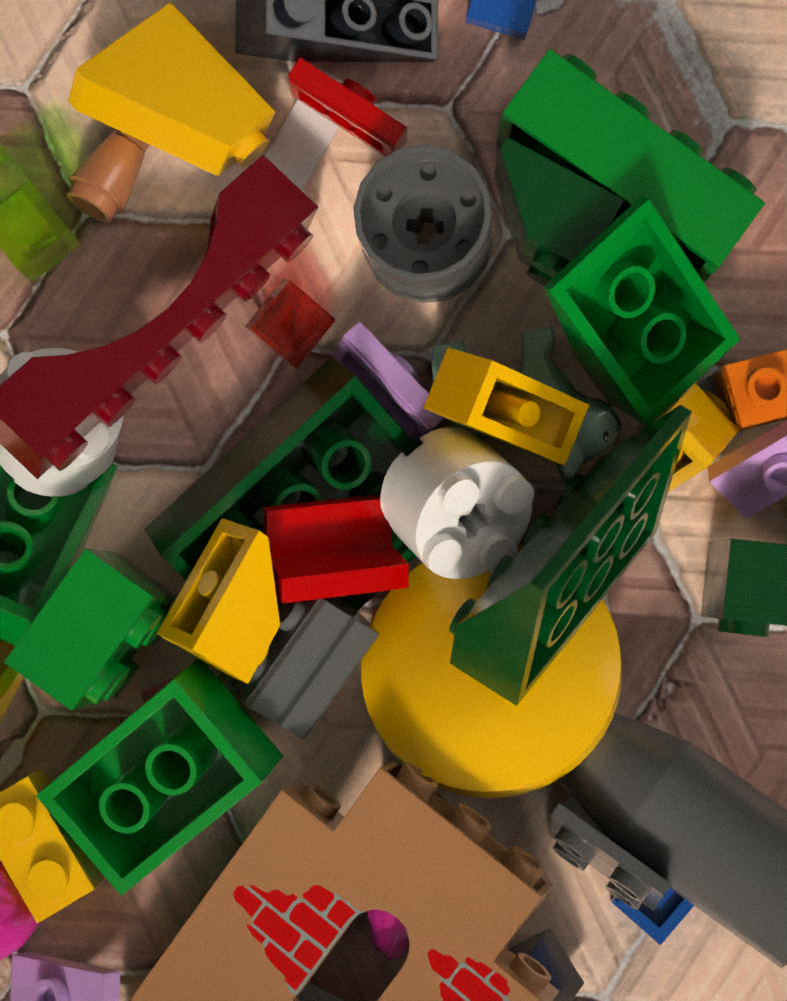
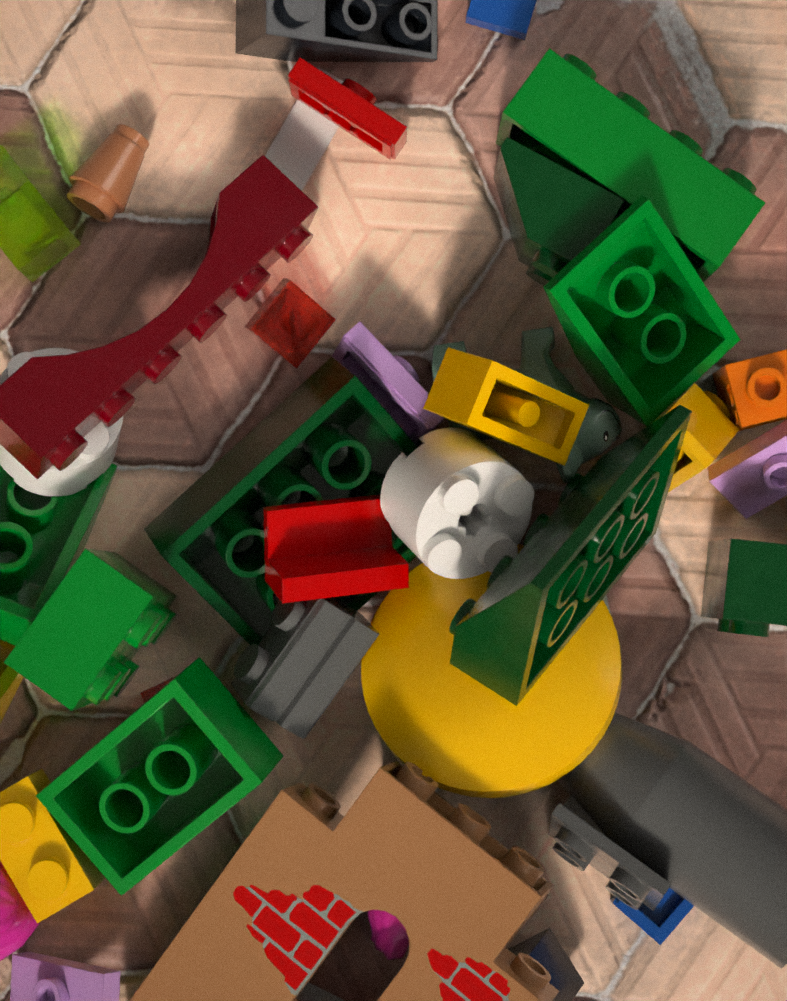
(174, 94): yellow slope -> none
(227, 603): yellow slope -> none
(415, 189): dark grey wheel -> none

